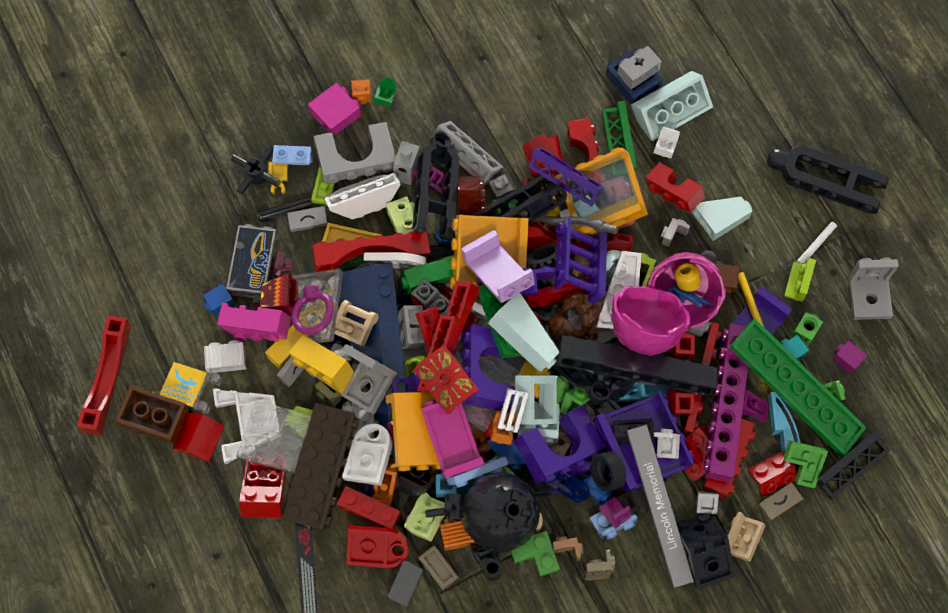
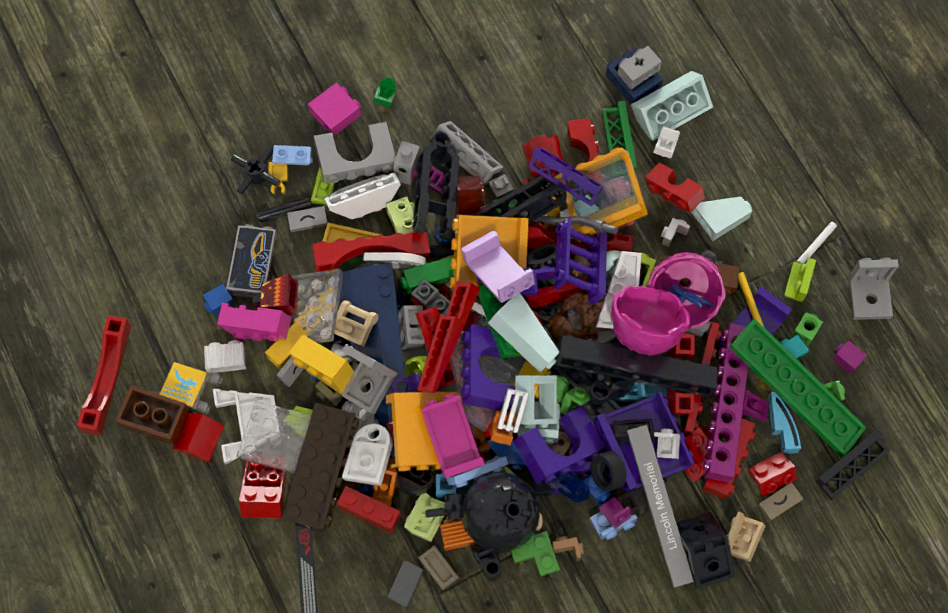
(281, 263): clear pink tile -> none
(312, 294): magenta piece -> none
(361, 91): orange bracket -> none
(375, 546): red tile -> none
(445, 379): red shield -> none
(600, 570): dark tan bracket -> none
(688, 277): yellow head -> none
(707, 502): light grey tile -> none
(785, 163): black piece -> none
(810, 461): bright green plate -> none

